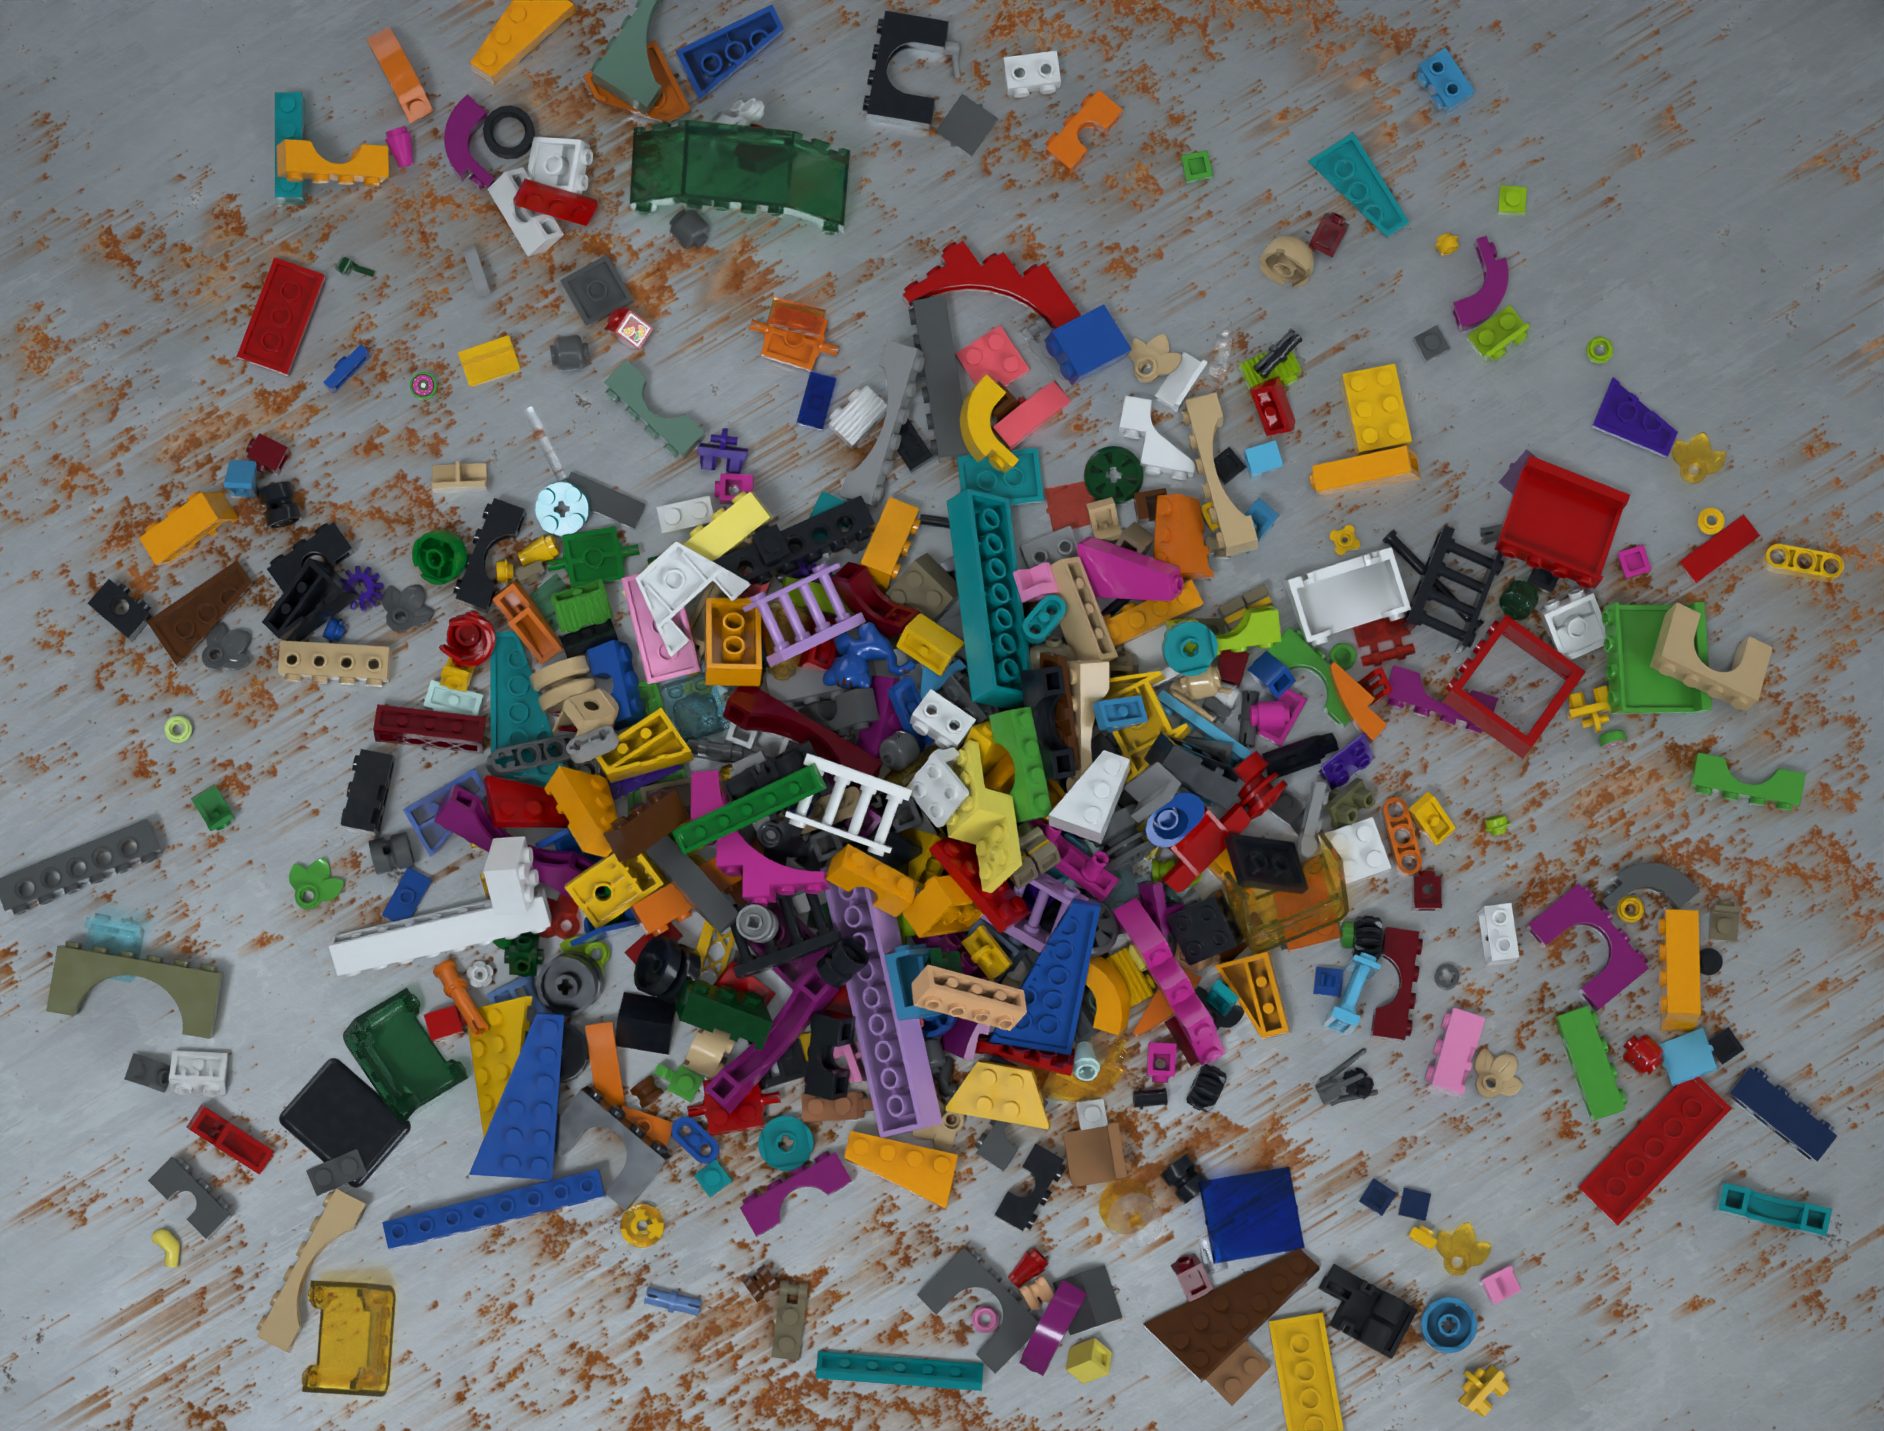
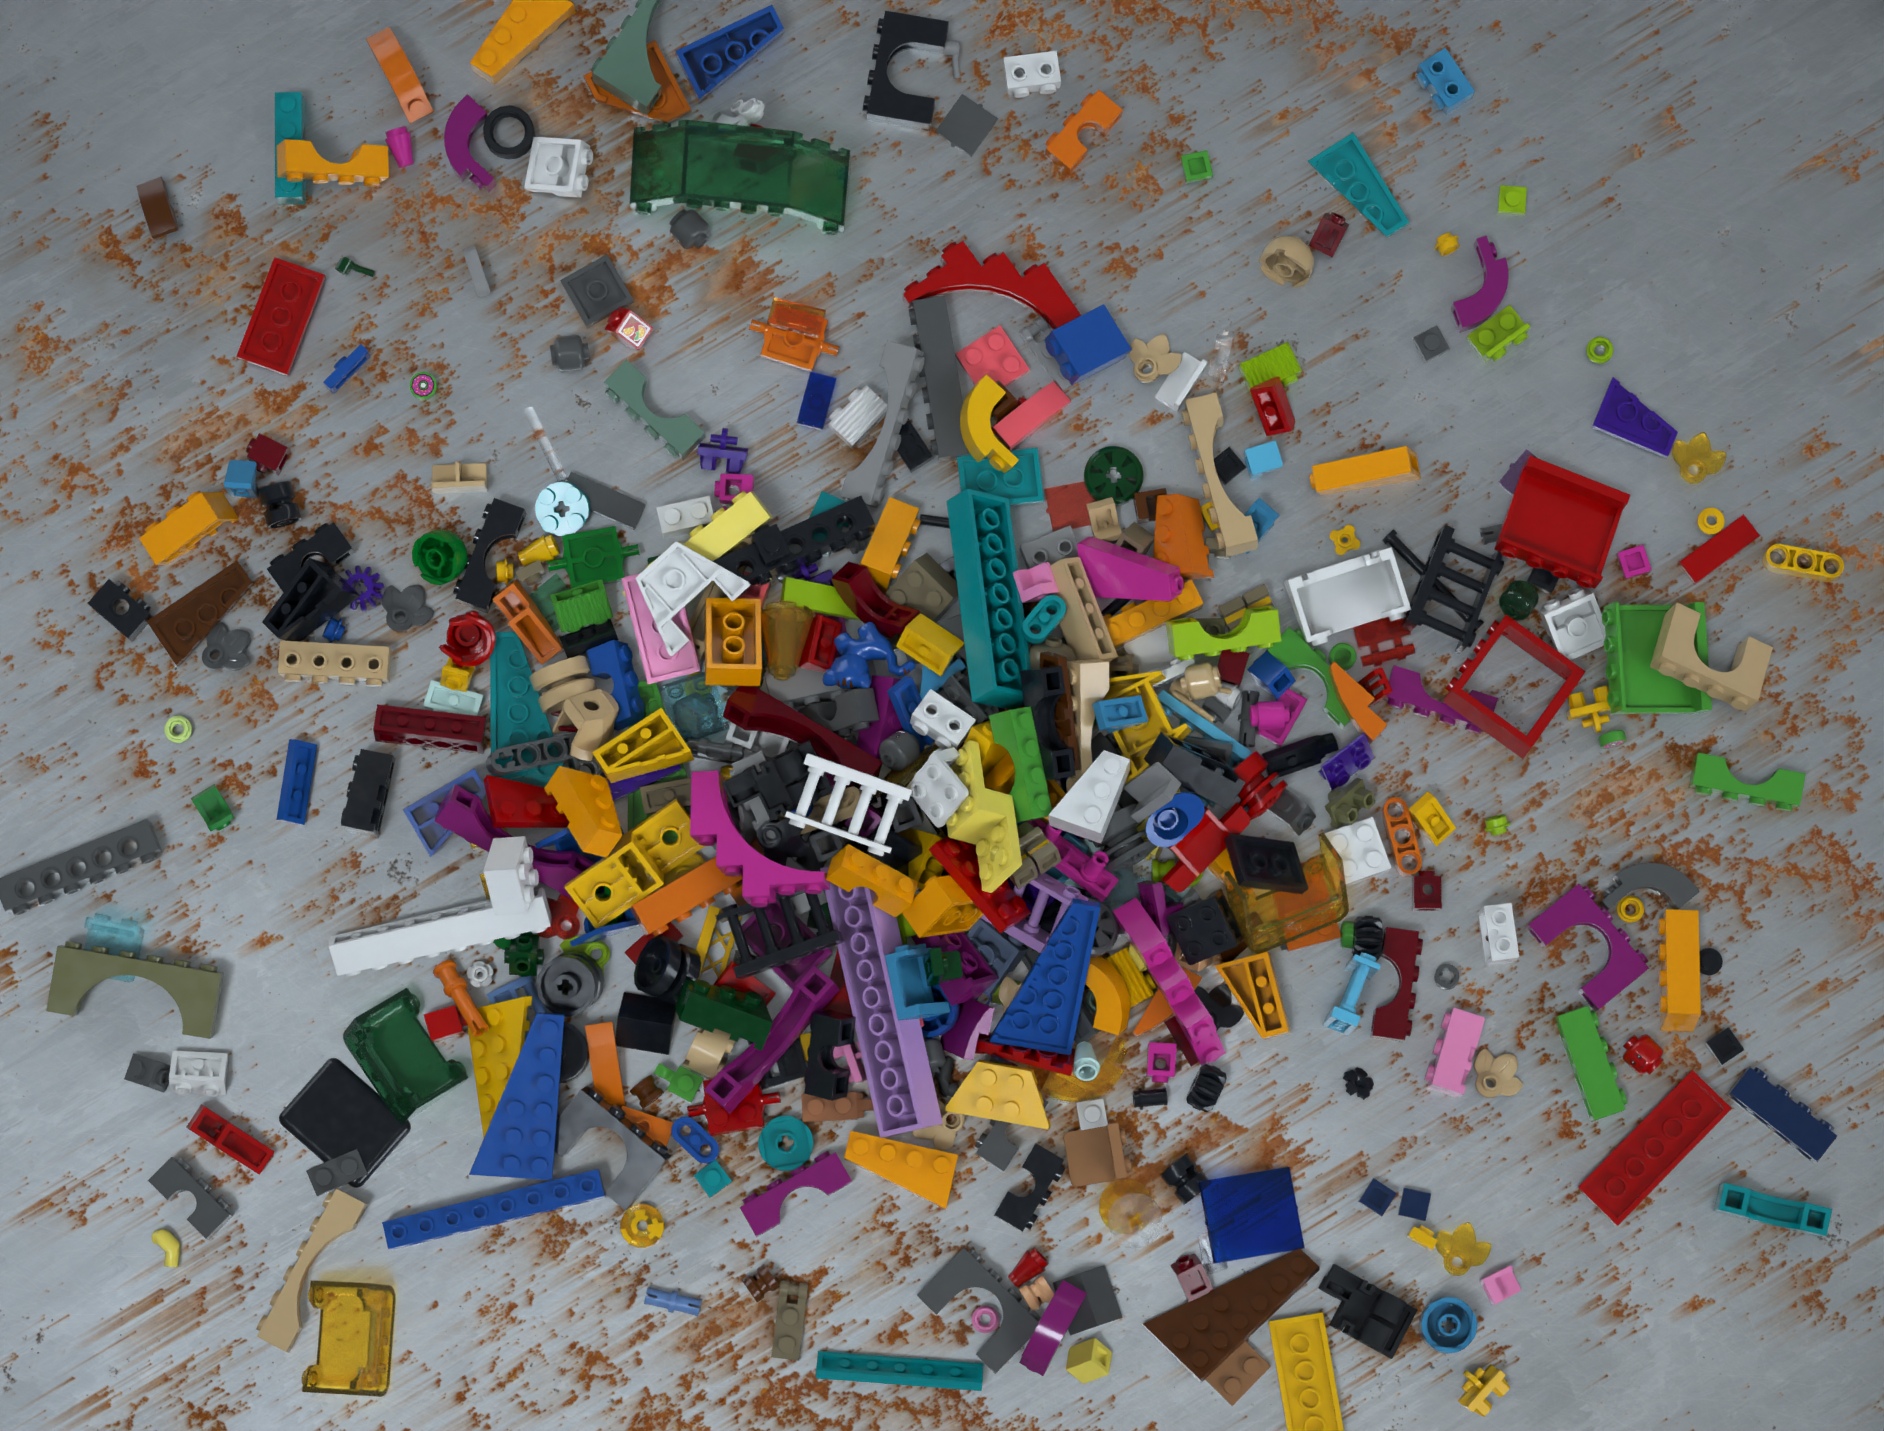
(157, 208): none -> reddish brown slope
(296, 782): none -> blue plate
(316, 880): bright green plate -> none
(401, 853): dark grey wheel -> none
(407, 896): blue plate -> none
(489, 361): yellow panel -> none
(533, 232): white arch -> none
(555, 202): red plate -> none
(592, 744): light grey beam -> none
(646, 824): reddish brown brick -> none
(693, 884): dark grey slope -> none
(749, 809): green tile -> none
(757, 923): light grey wheel -> none
(803, 639): lavender fence -> none
(842, 962): black wheel -> none
(968, 997): light nougat brick -> none
(986, 953): yellow hips -> none
(1157, 452): white arch -> none
(1201, 657): teal plate -> none
(1221, 998): teal plate -> none
(1277, 353): black pin -> none
(1311, 820): light grey hinge -> none
(1328, 982): blue tile -> none
(1330, 1090): dark grey plant -> none
(1375, 409): yellow brick -> none
(1688, 1057): medium azure piece -> none
(1724, 922): dark tan bracket -> none

